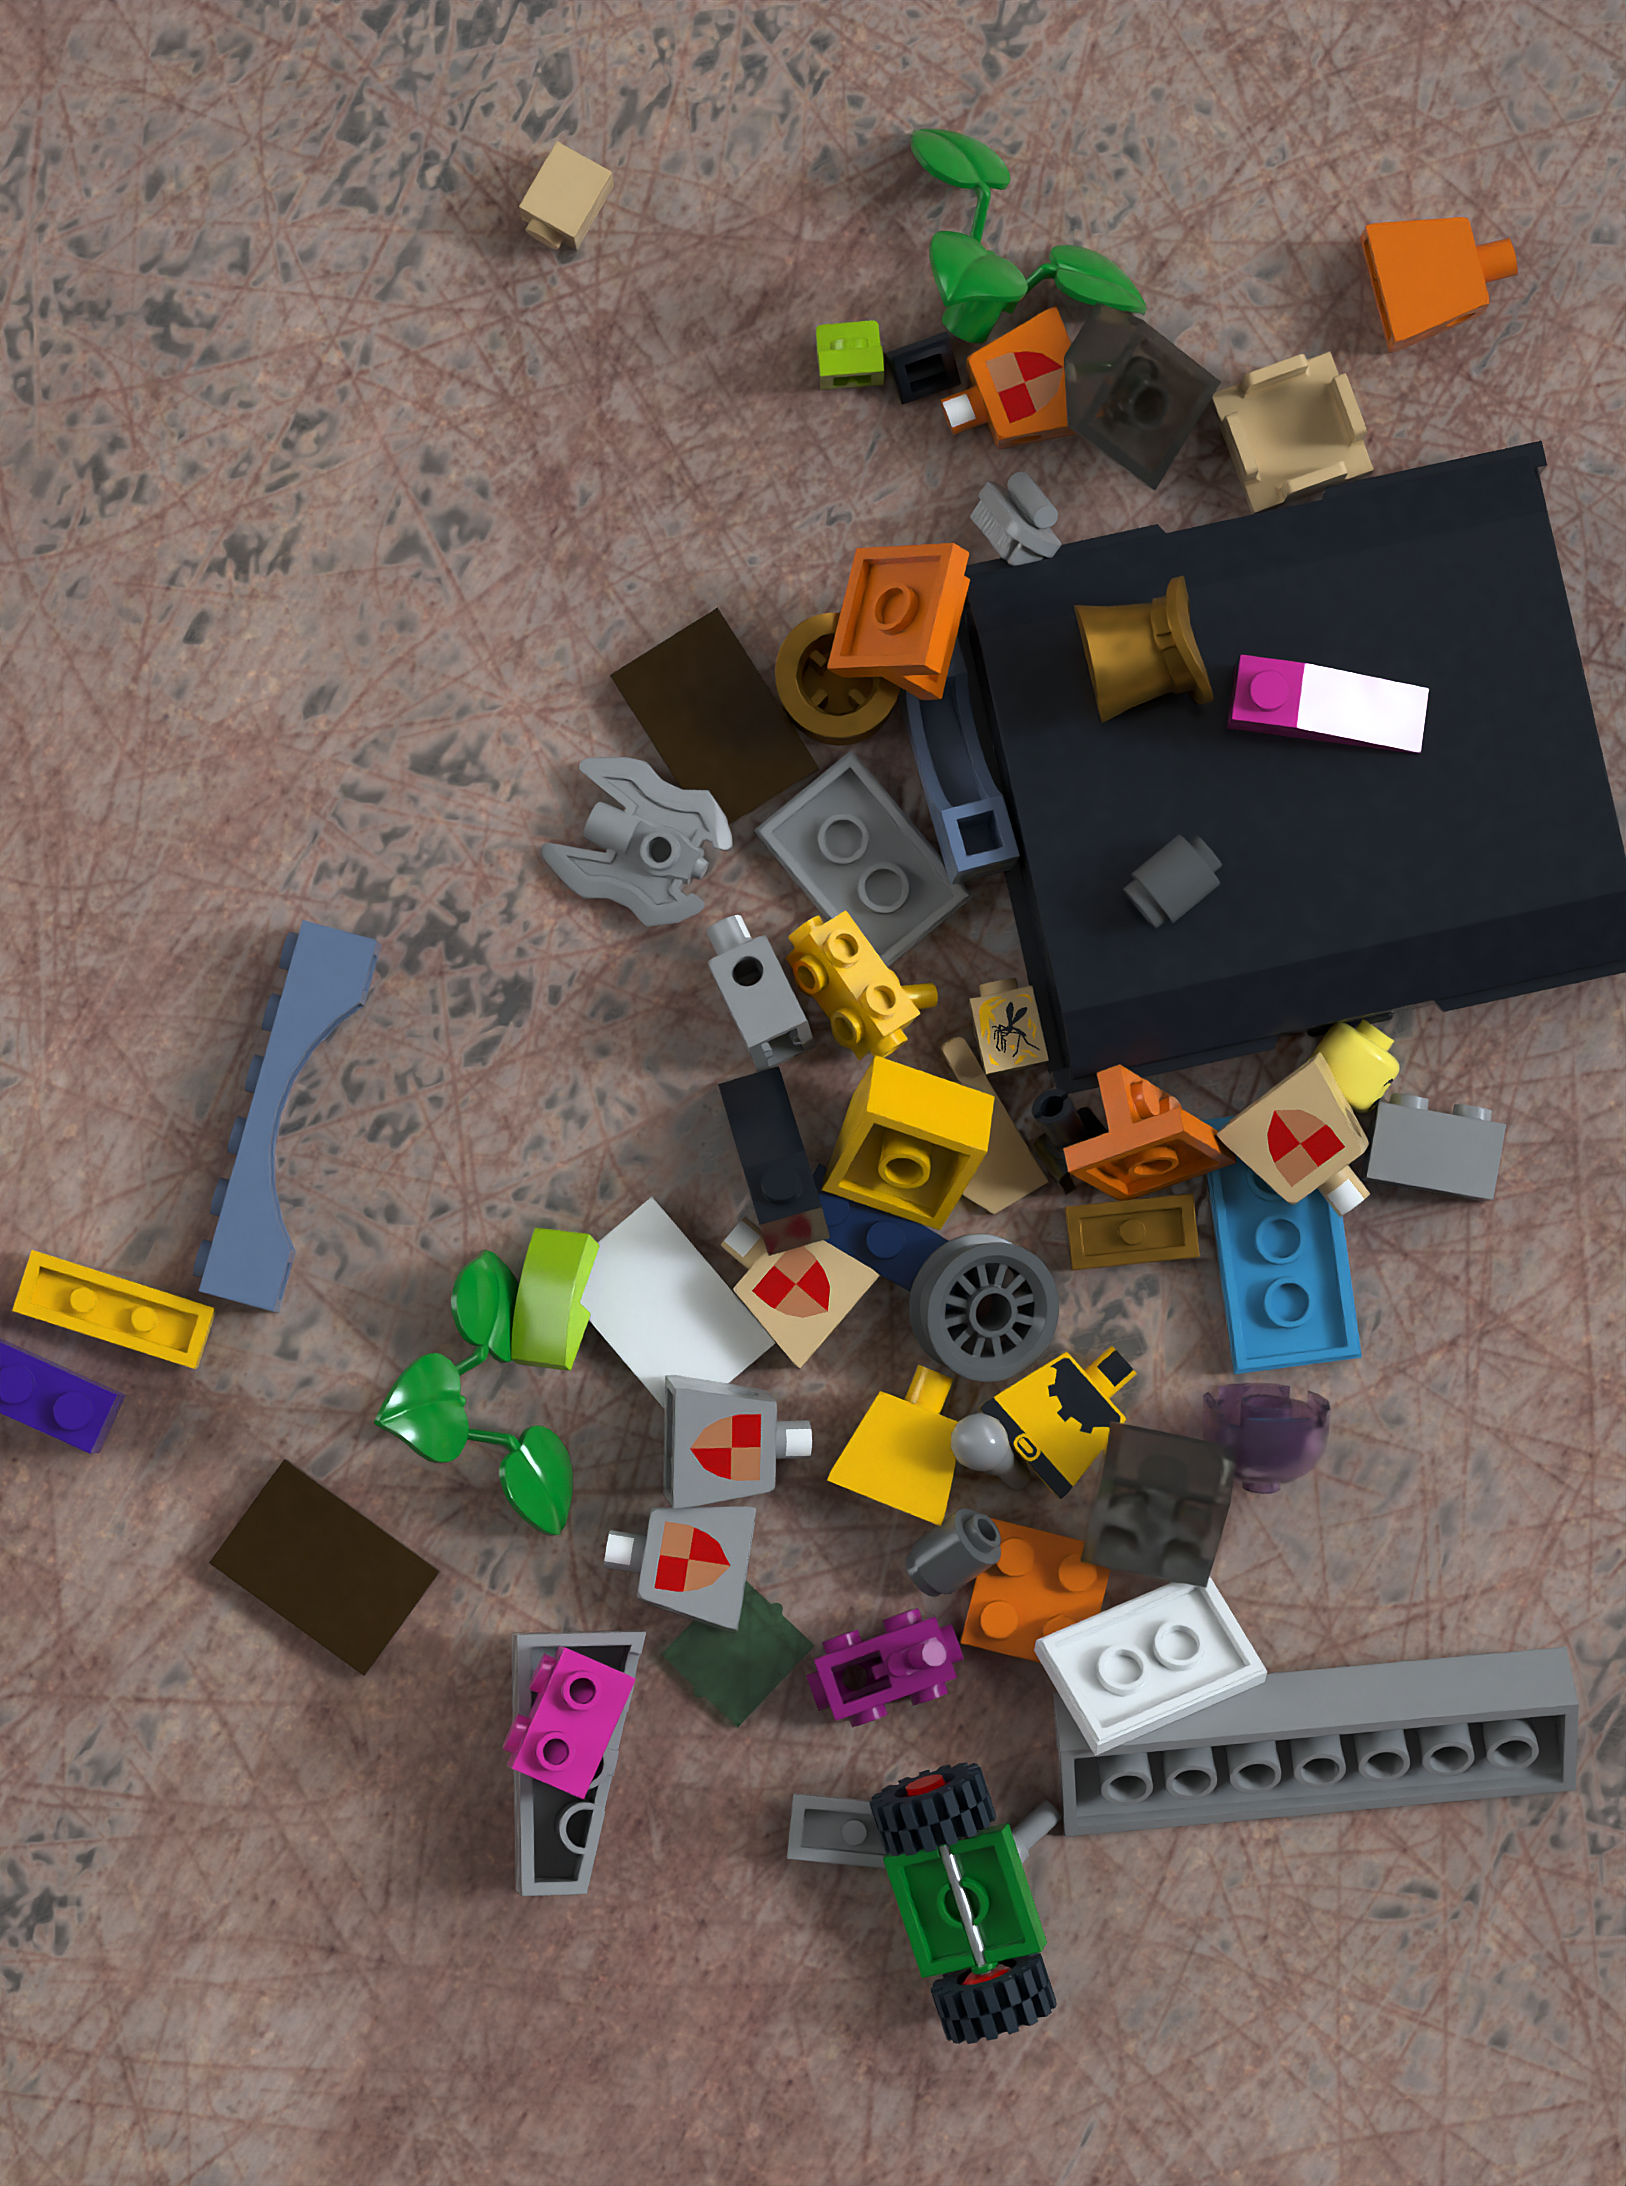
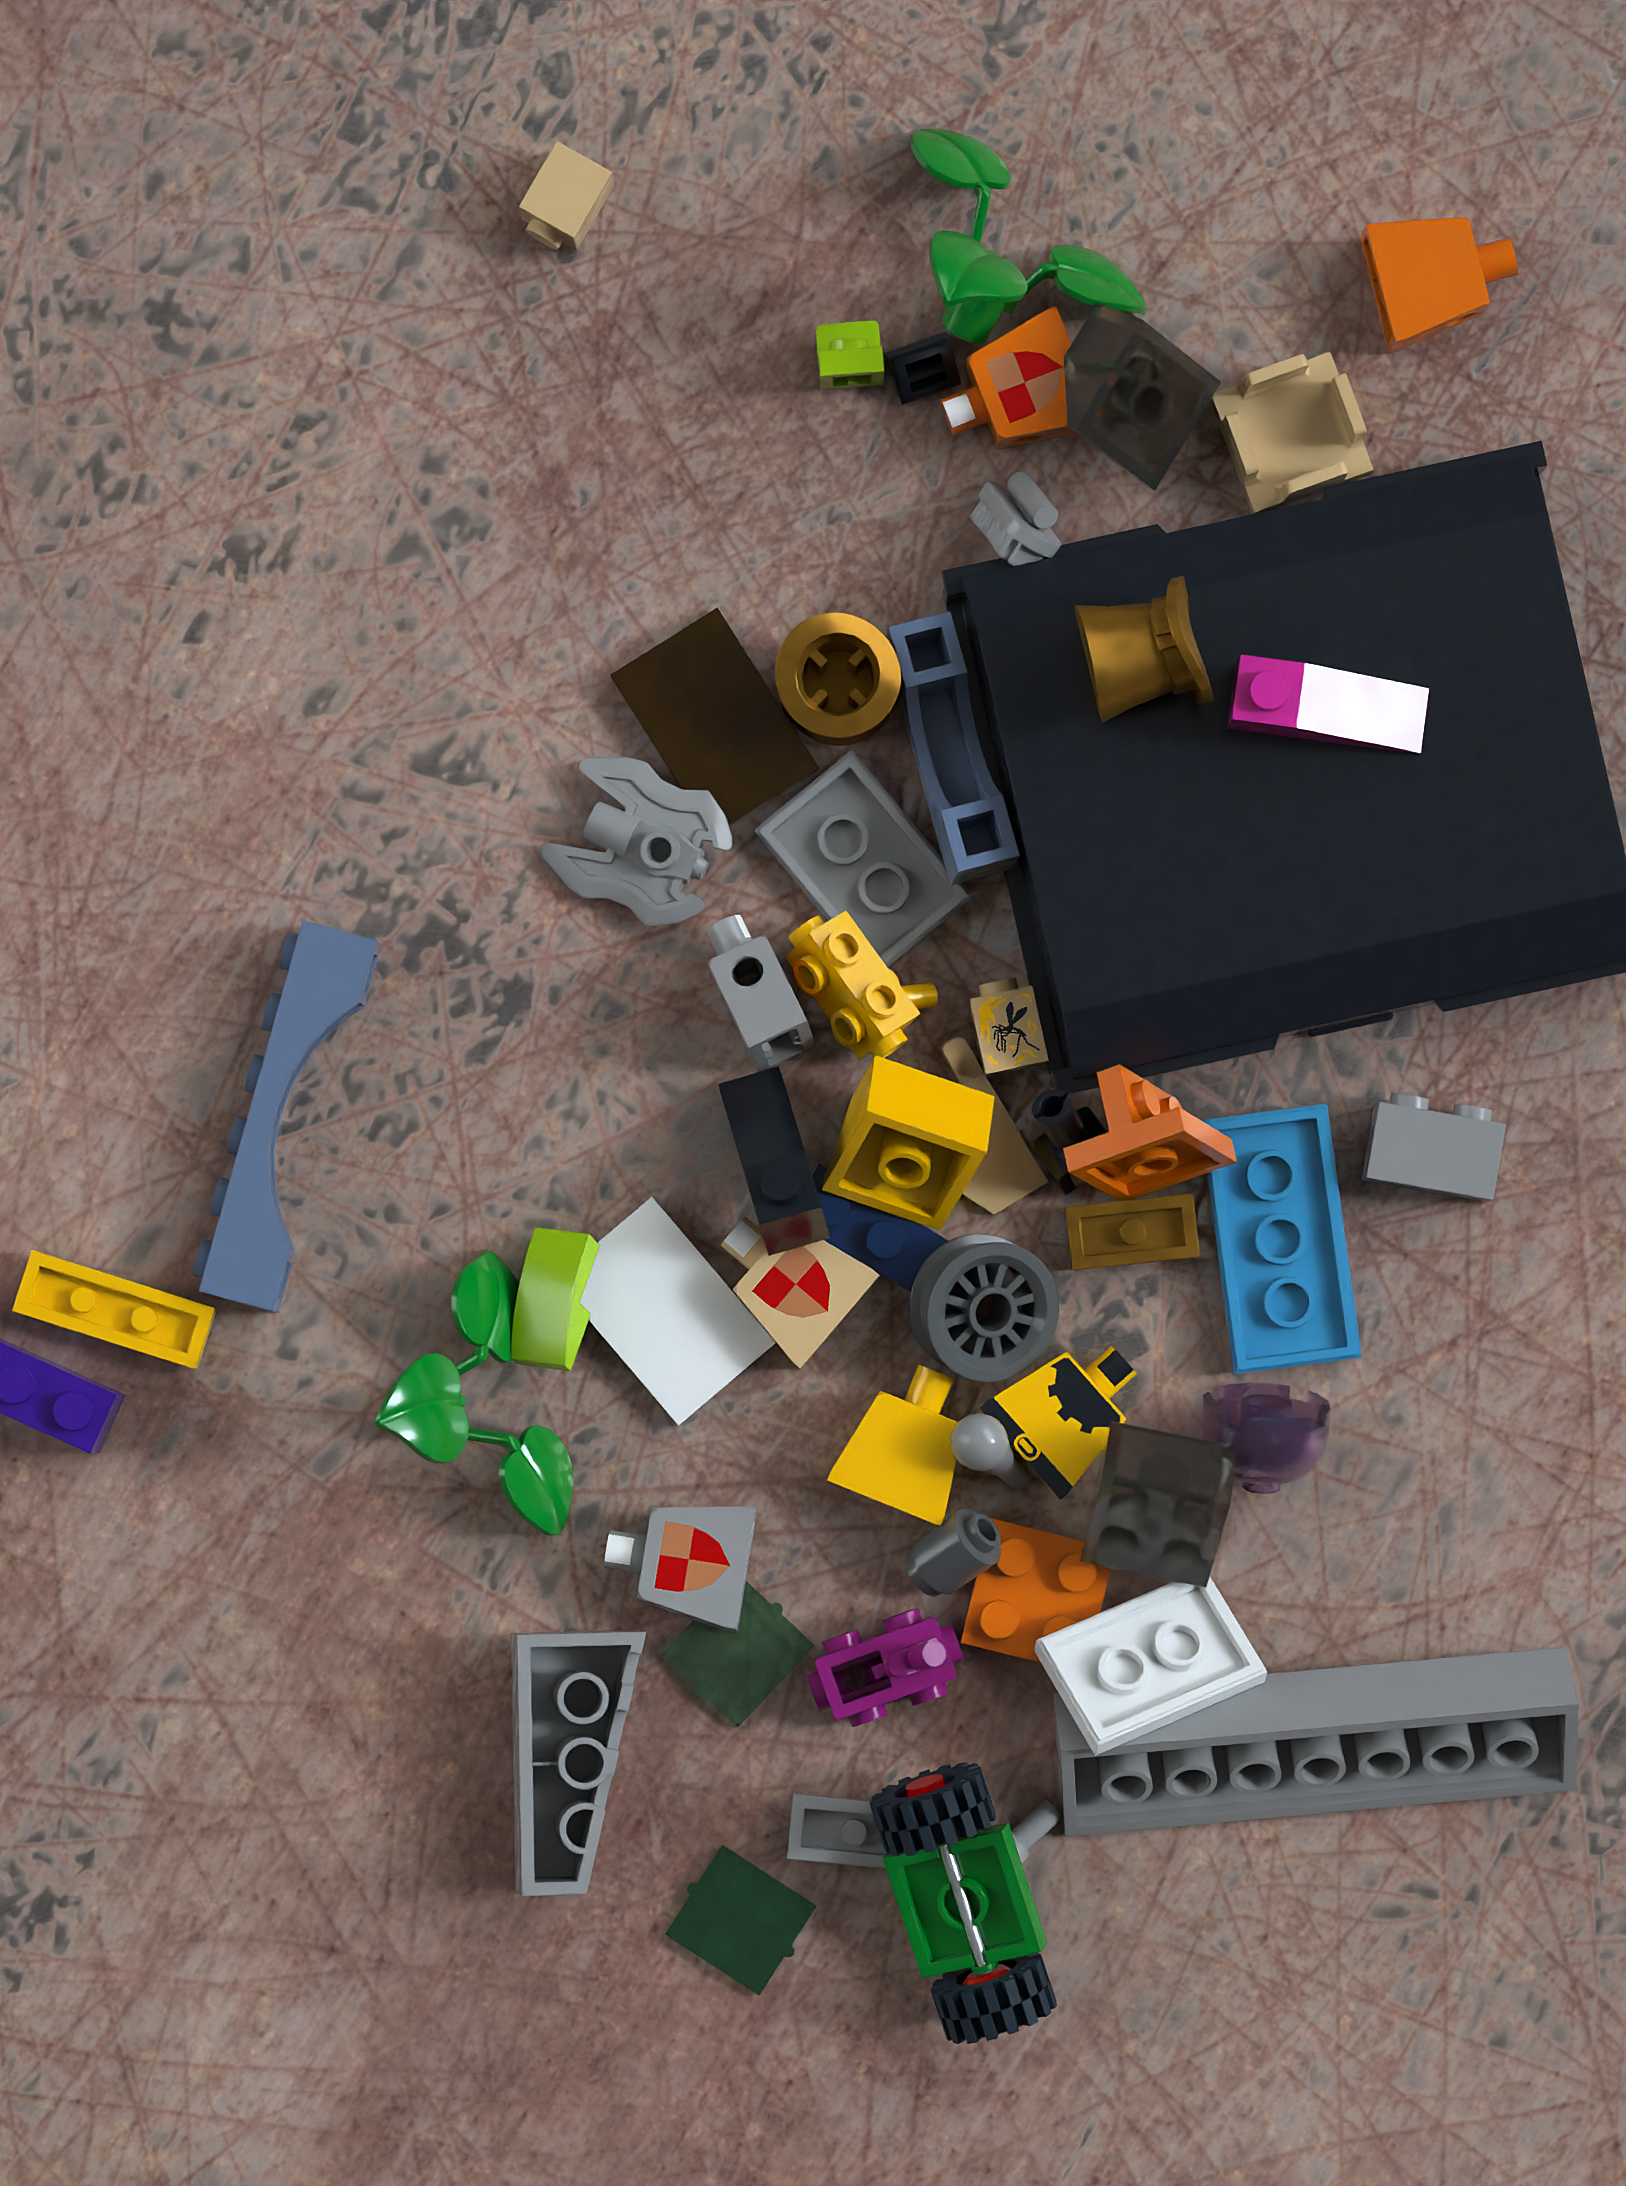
(325, 1567): dark brown tile -> none
(568, 1721): dark pink brick -> none
(724, 1441): light grey torso -> none
(740, 1919): none -> clear green piece
(902, 616): orange bracket -> none
(1173, 880): dark grey brick -> none
(1302, 1138): tan torso -> none
(1359, 1062): light yellow head -> none

